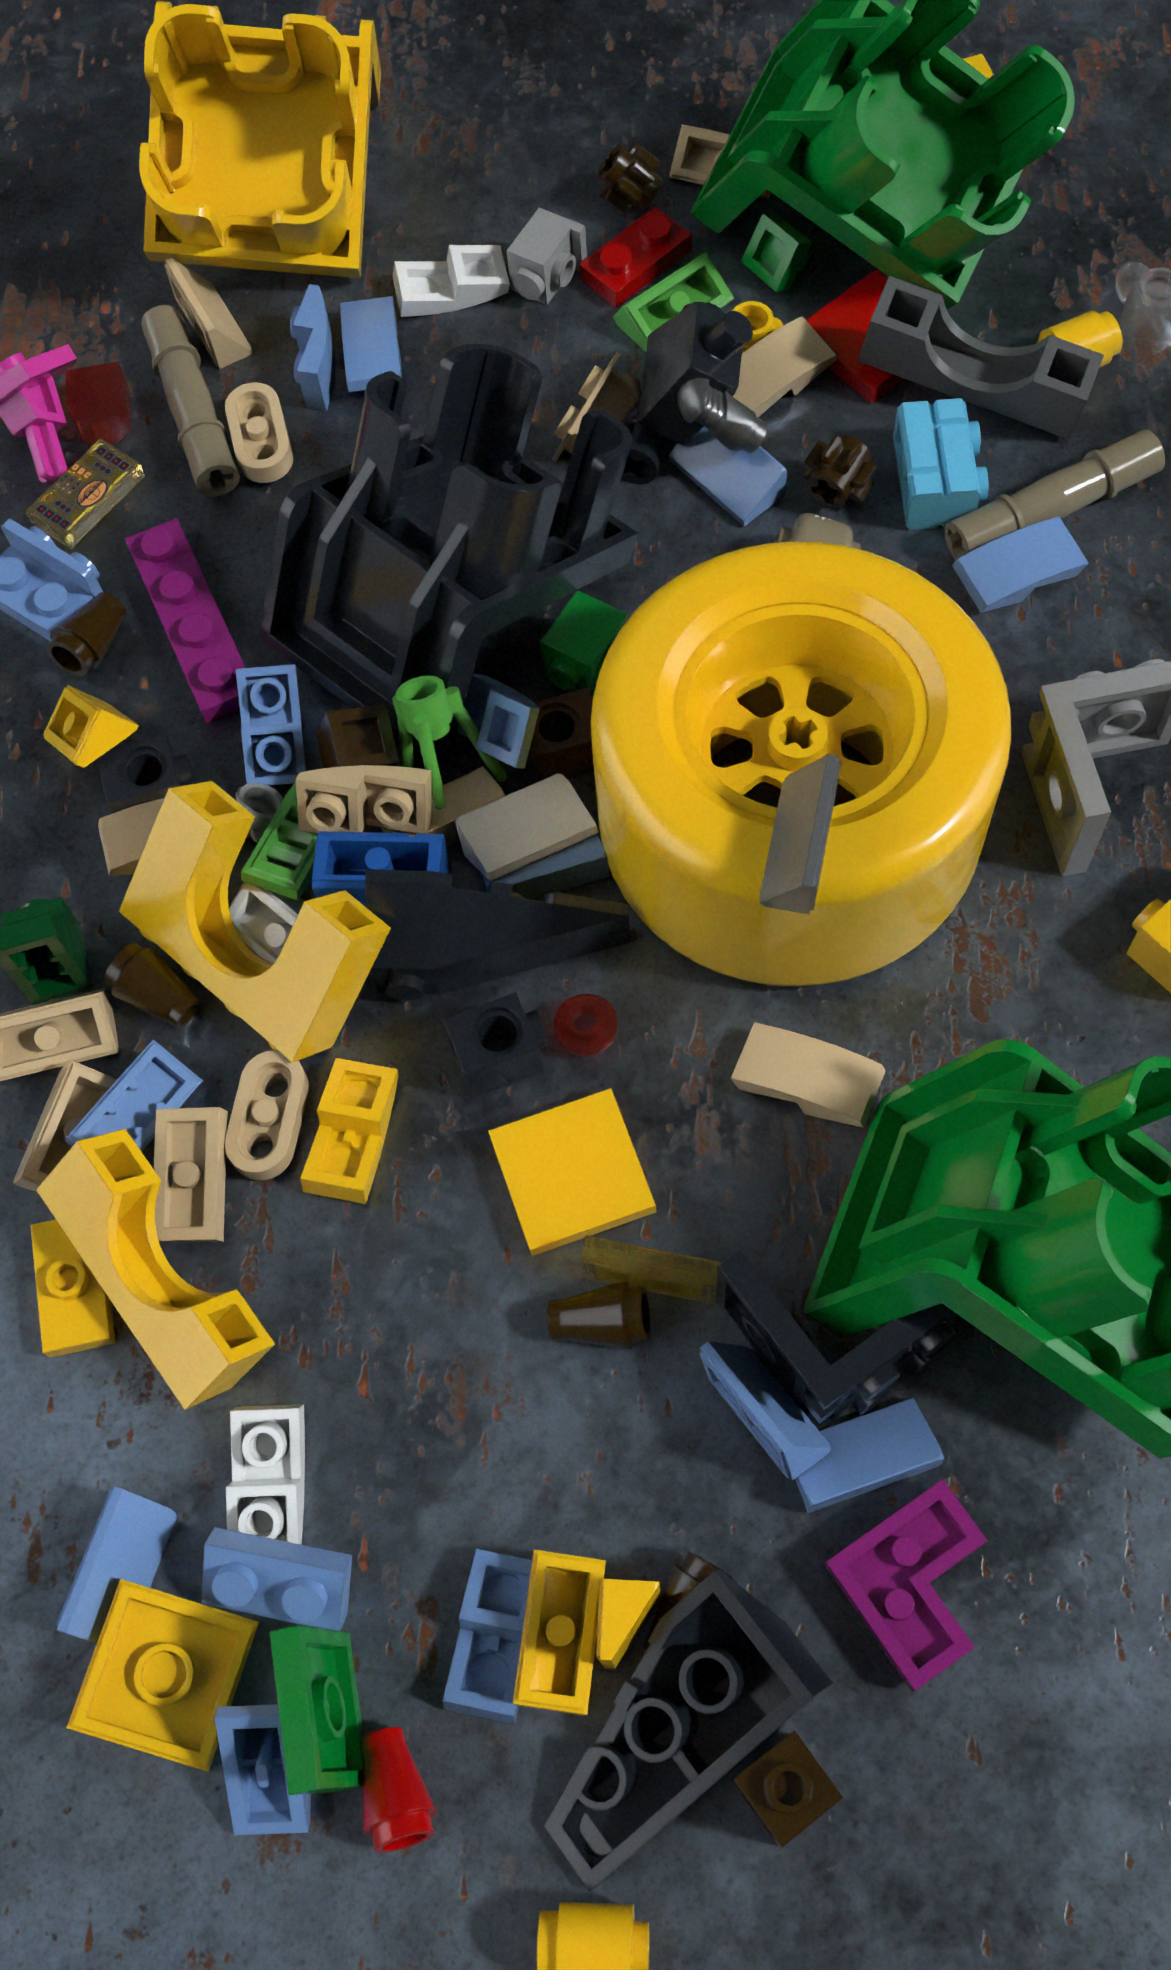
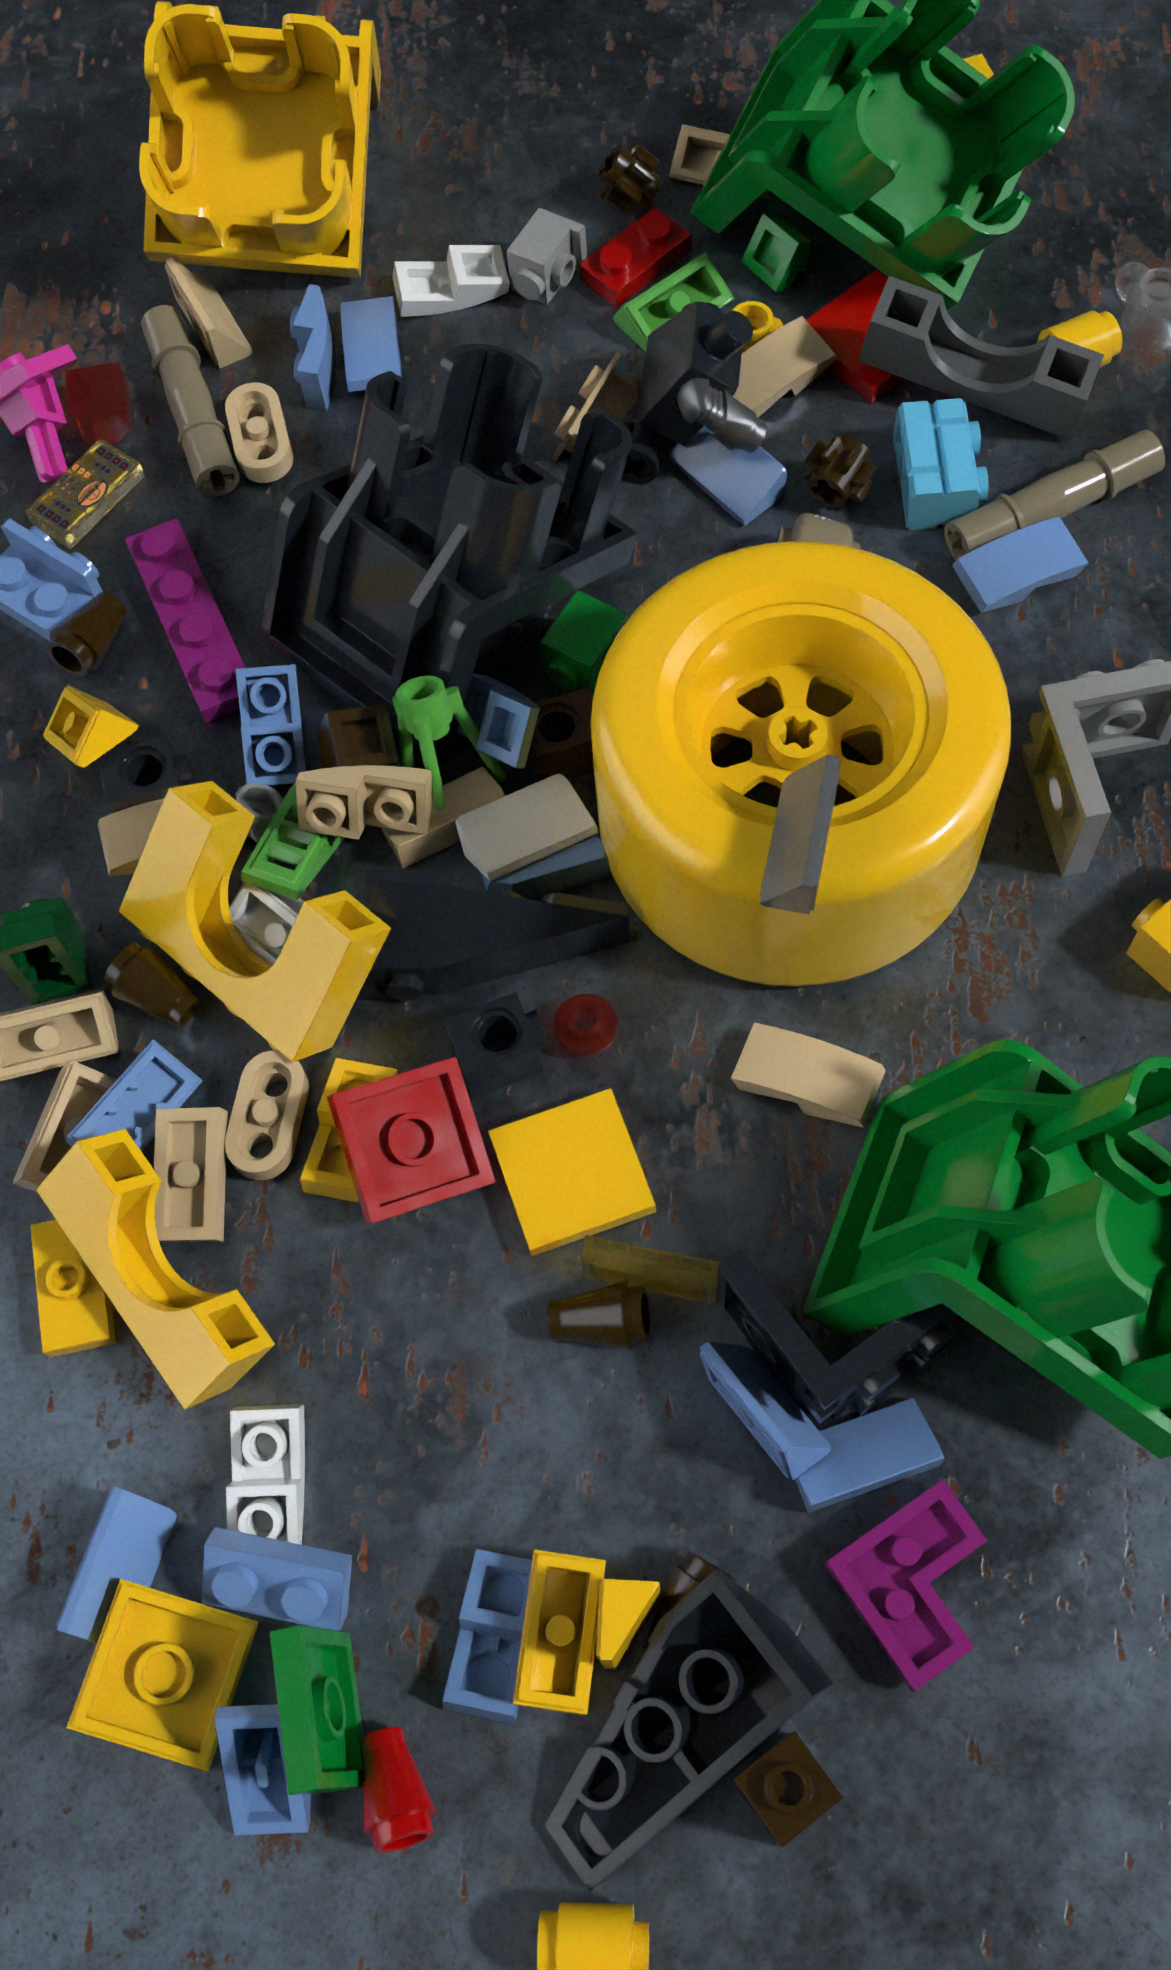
(345, 857): blue brick -> none
(410, 1140): none -> red plate

